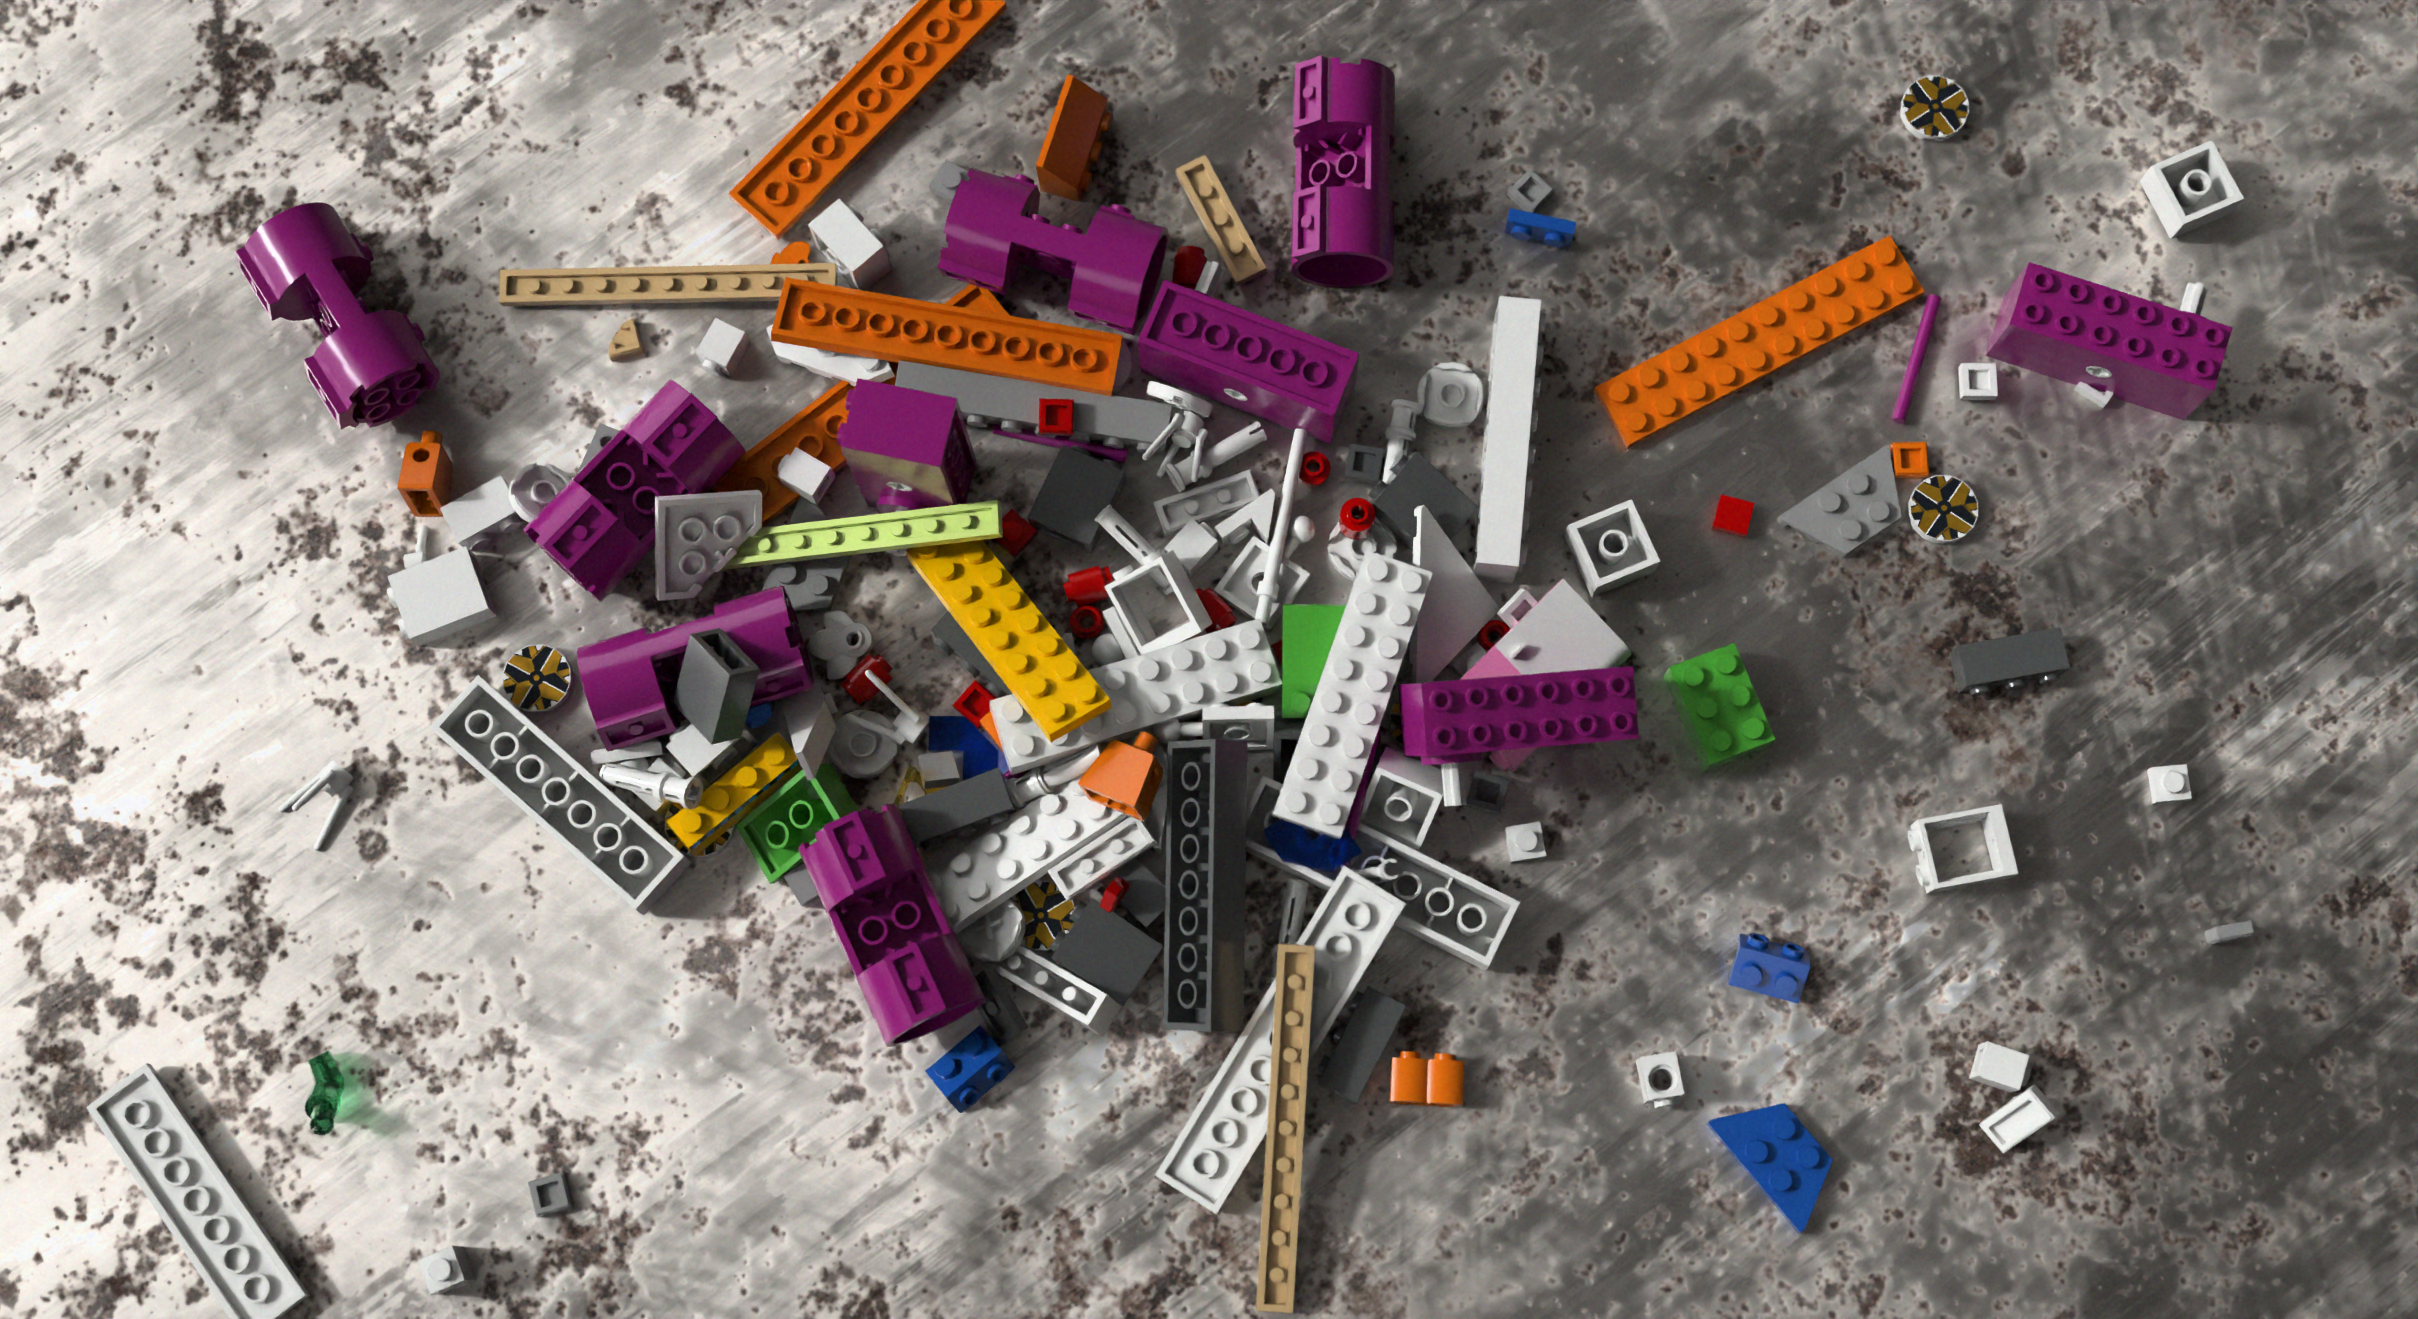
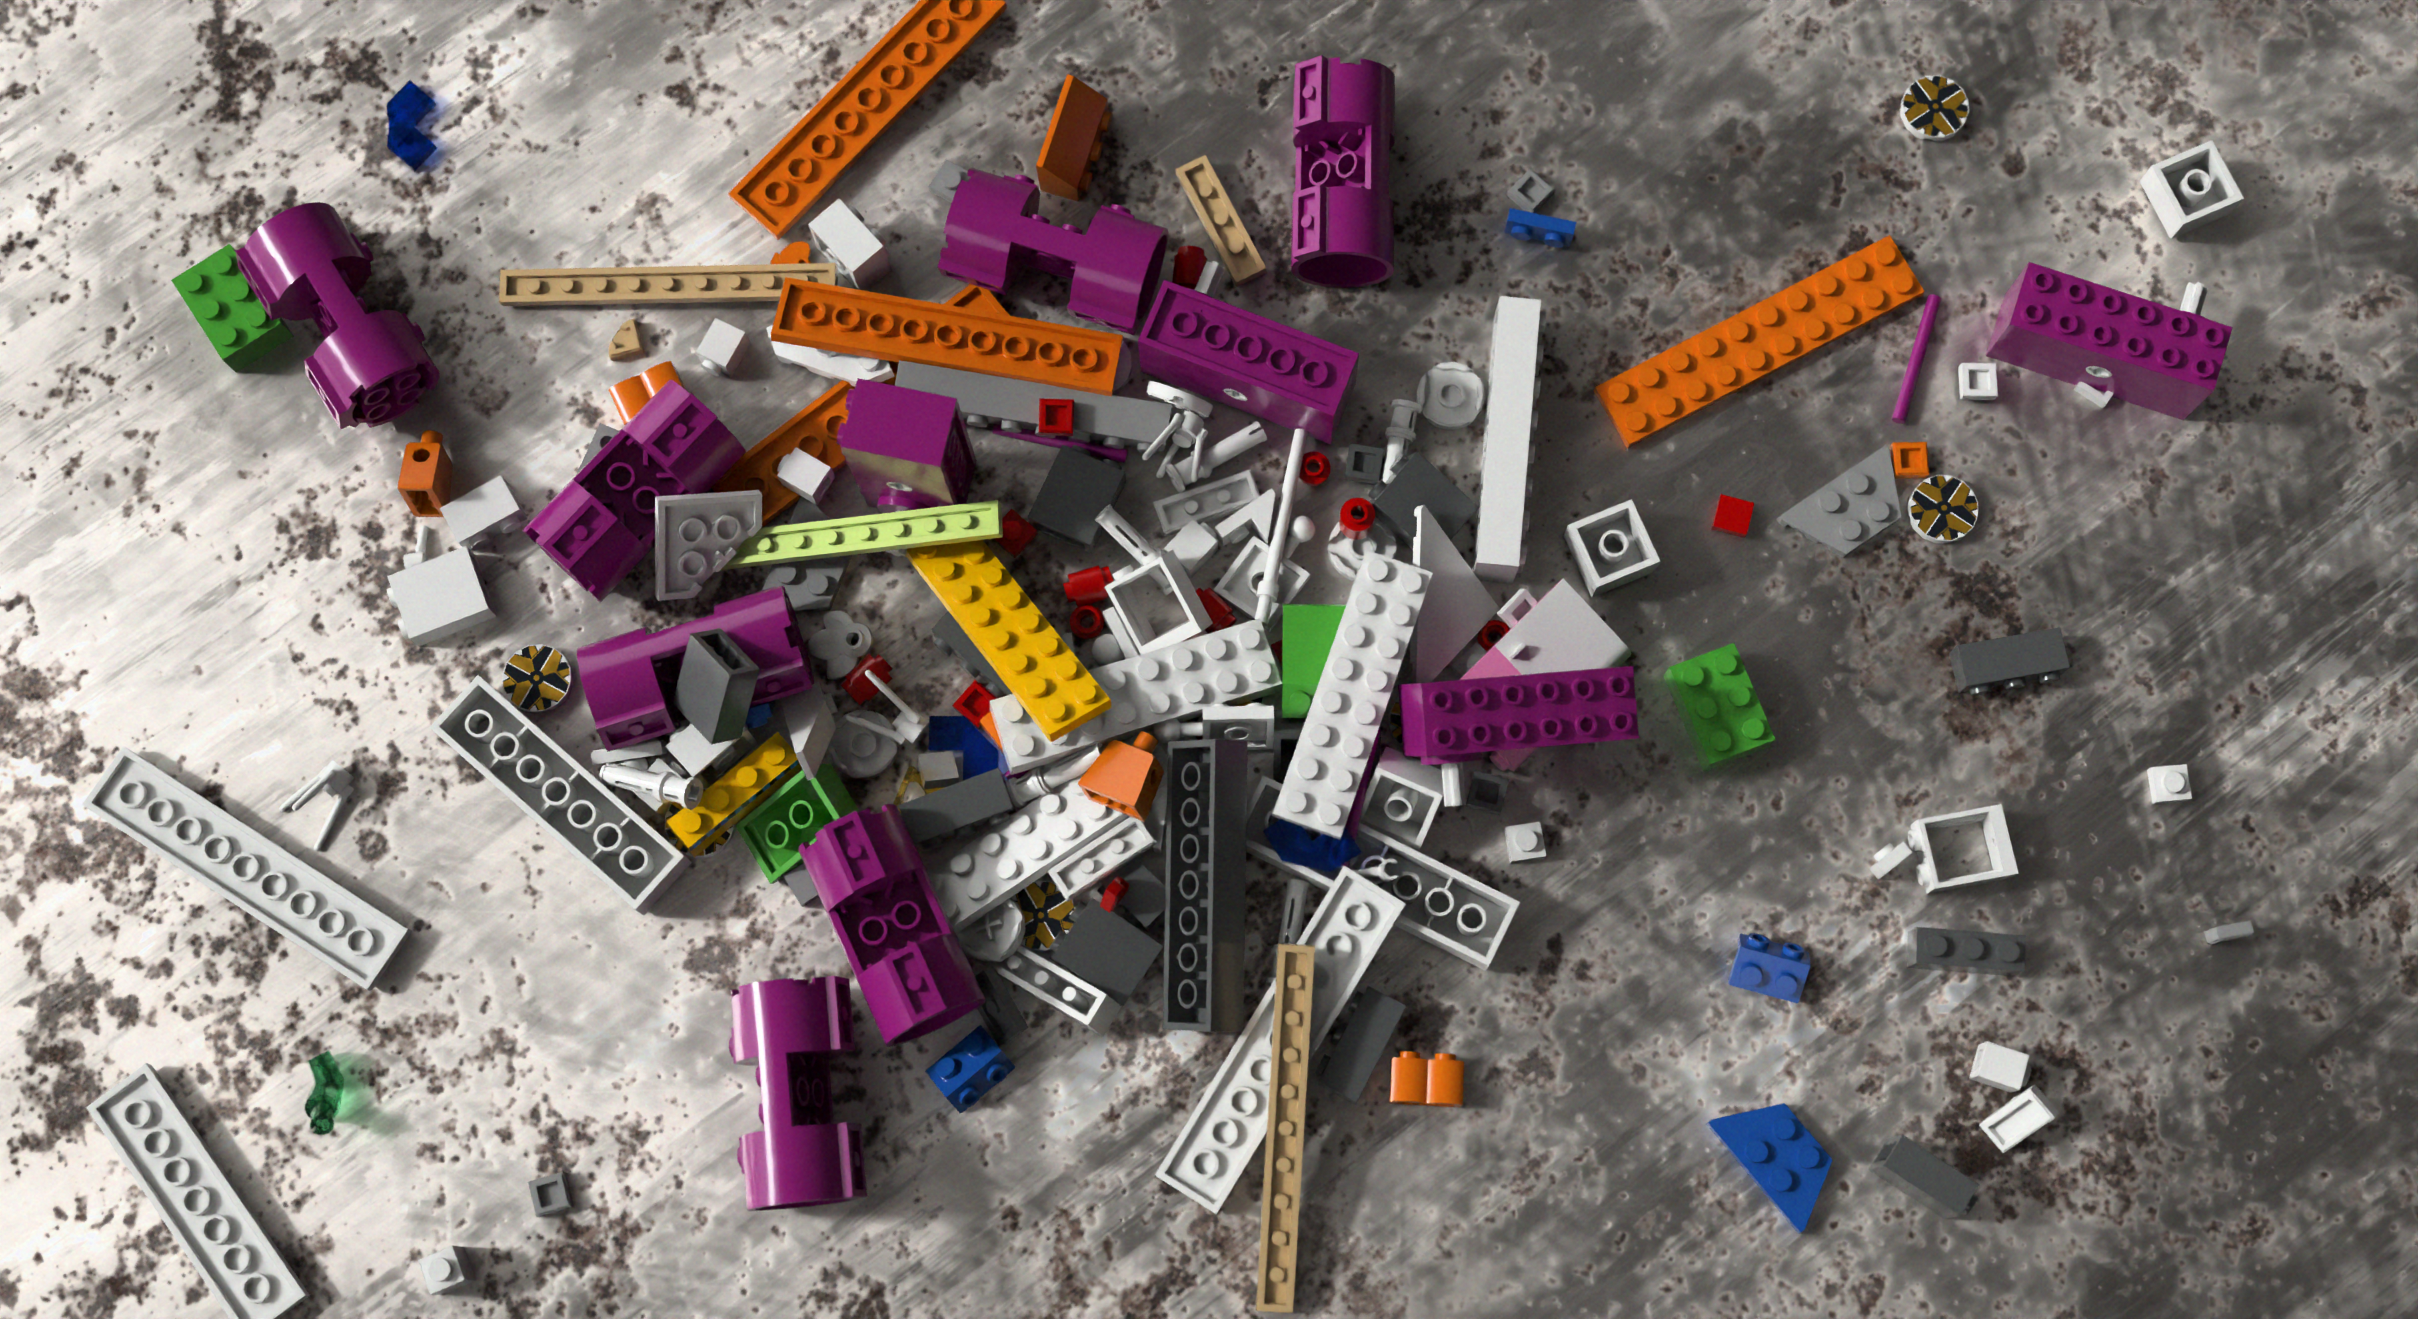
(230, 310): none -> bright green brick
(247, 868): none -> white plate
(403, 114): none -> clear blue tile
(535, 487): white tile -> none
(636, 391): none -> orange brick
(791, 1035): none -> magenta cylinder
(1665, 1063): white brick -> none
(1888, 858): none -> white plate
(1925, 1177): none -> dark grey brick
(1966, 951): none -> dark grey brick

